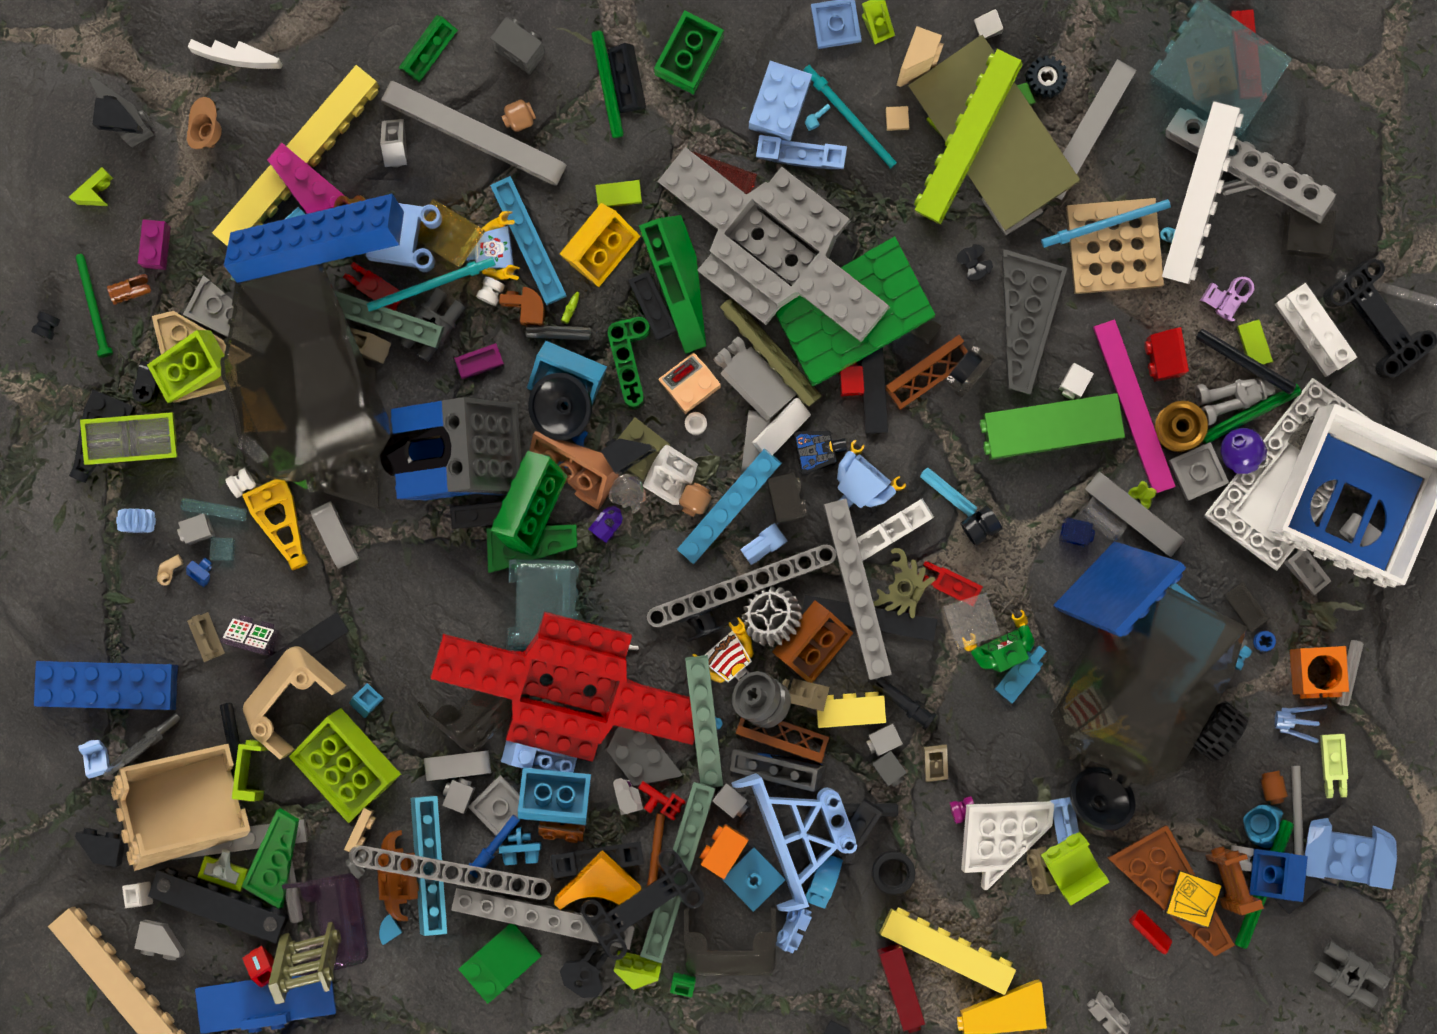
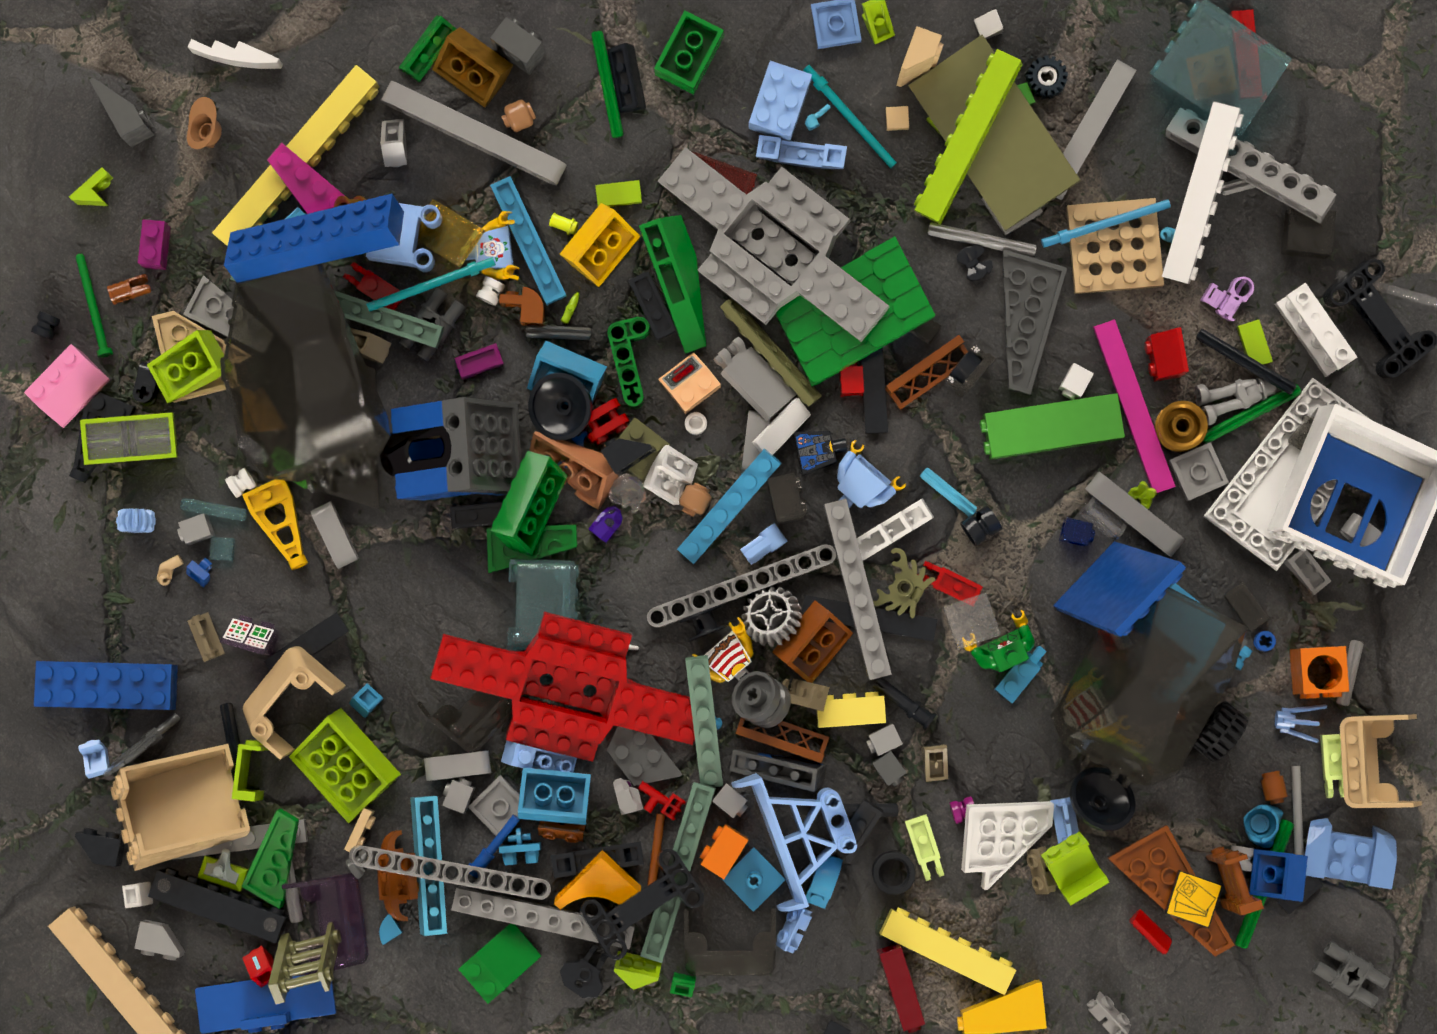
(67, 385): none -> bright pink slope
(113, 116): black slope -> none
(472, 66): none -> pearl gold slope
(564, 224): none -> neon yellow pin
(617, 423): none -> red brick
(924, 844): none -> yellowish green hinge
(981, 239): none -> light grey axle
(1243, 450): dark purple cylinder -> none
(1360, 762): none -> tan windscreen

